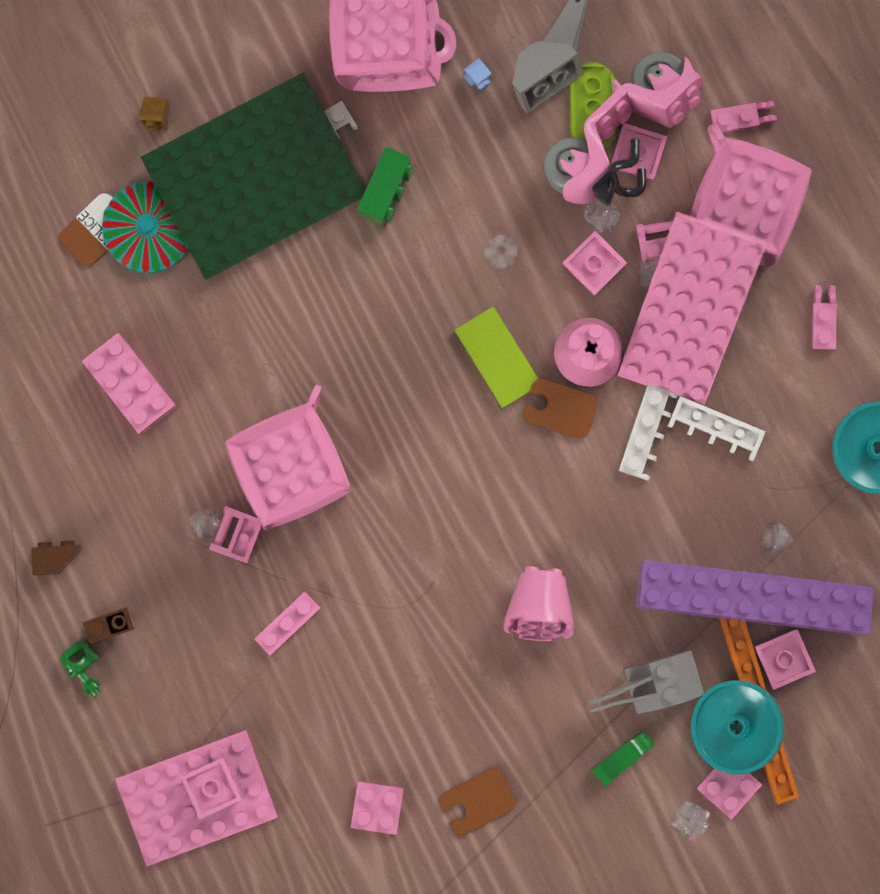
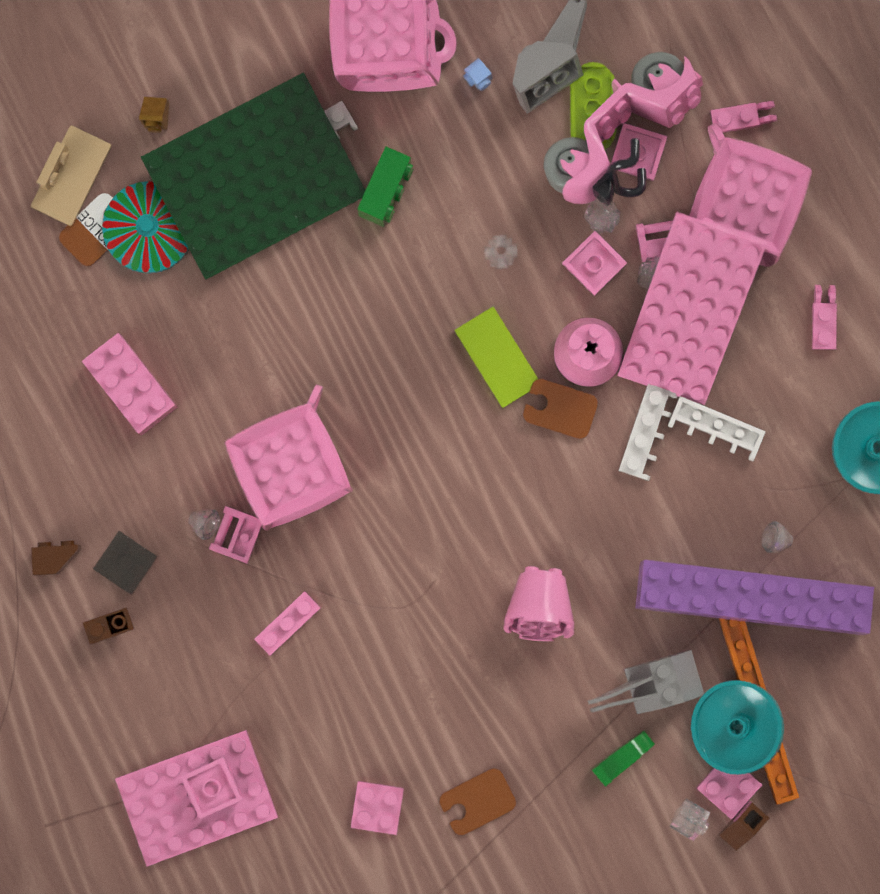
(70, 175): none -> tan bracket
(78, 669): green piece -> none
(125, 562): none -> clear smoke plate
(744, 825): none -> reddish brown slope
(784, 659): bright pink plate -> none

